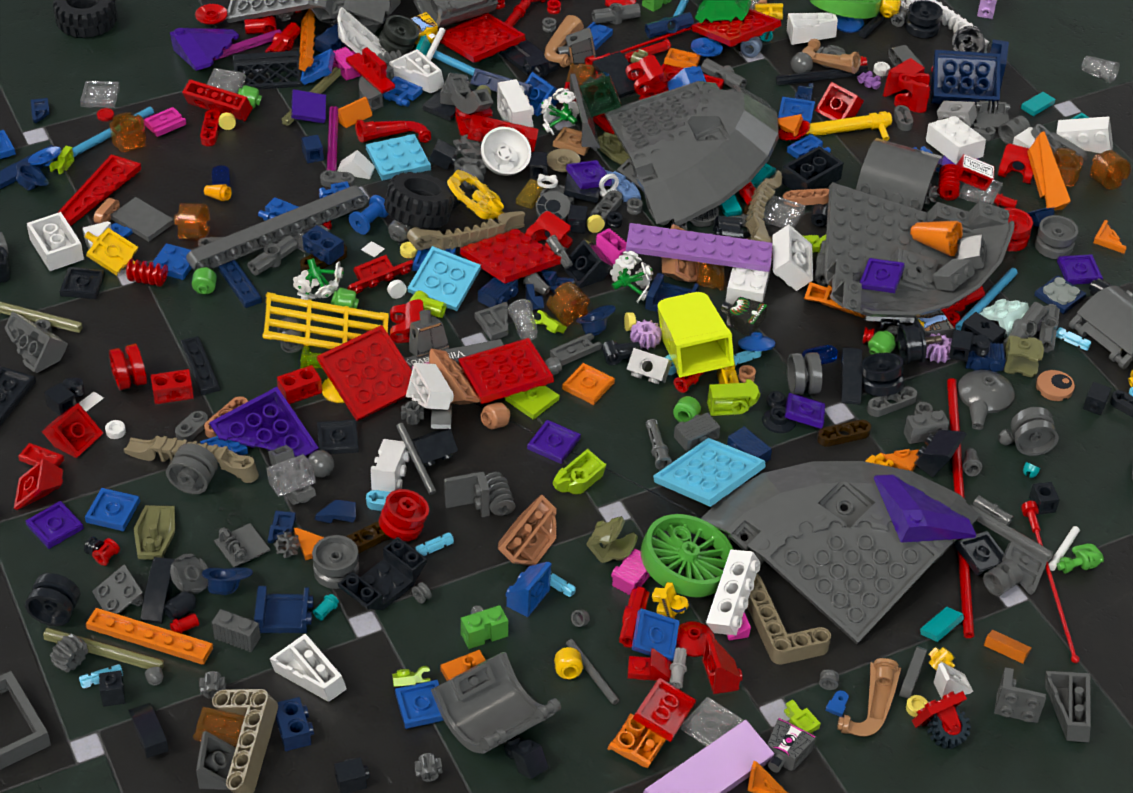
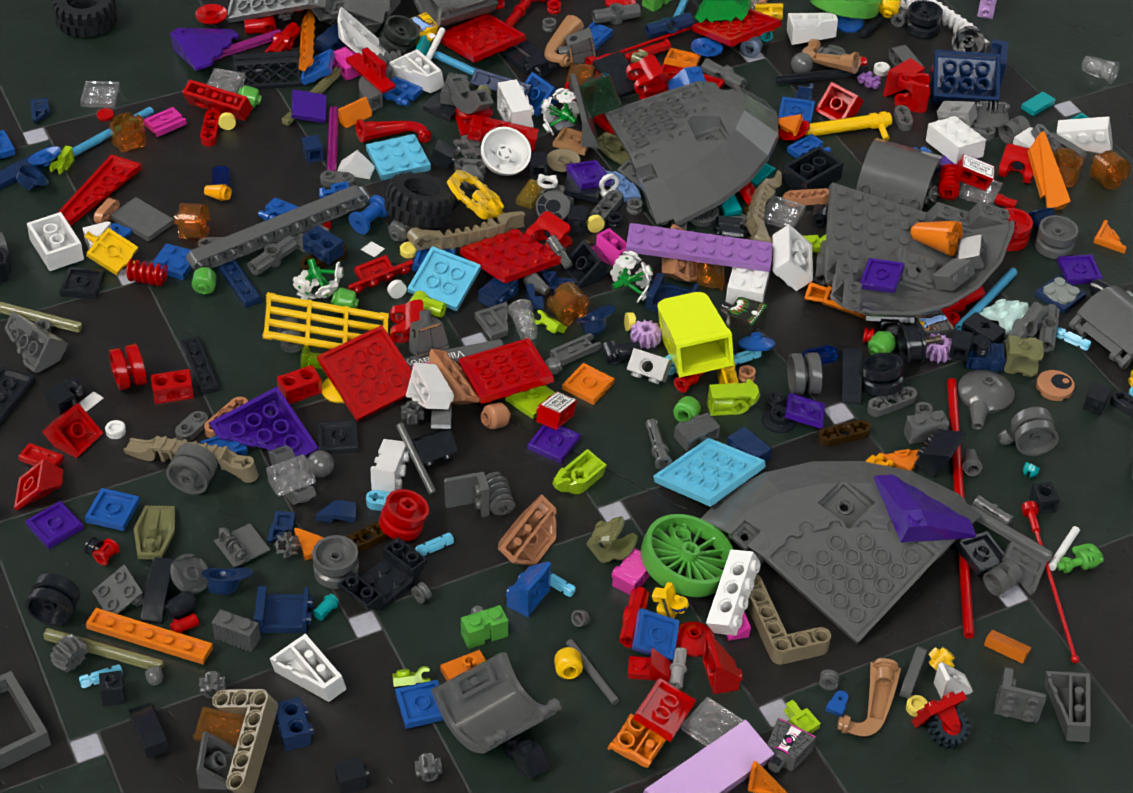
(556, 410): none -> red brick
(942, 624): teal tile -> none

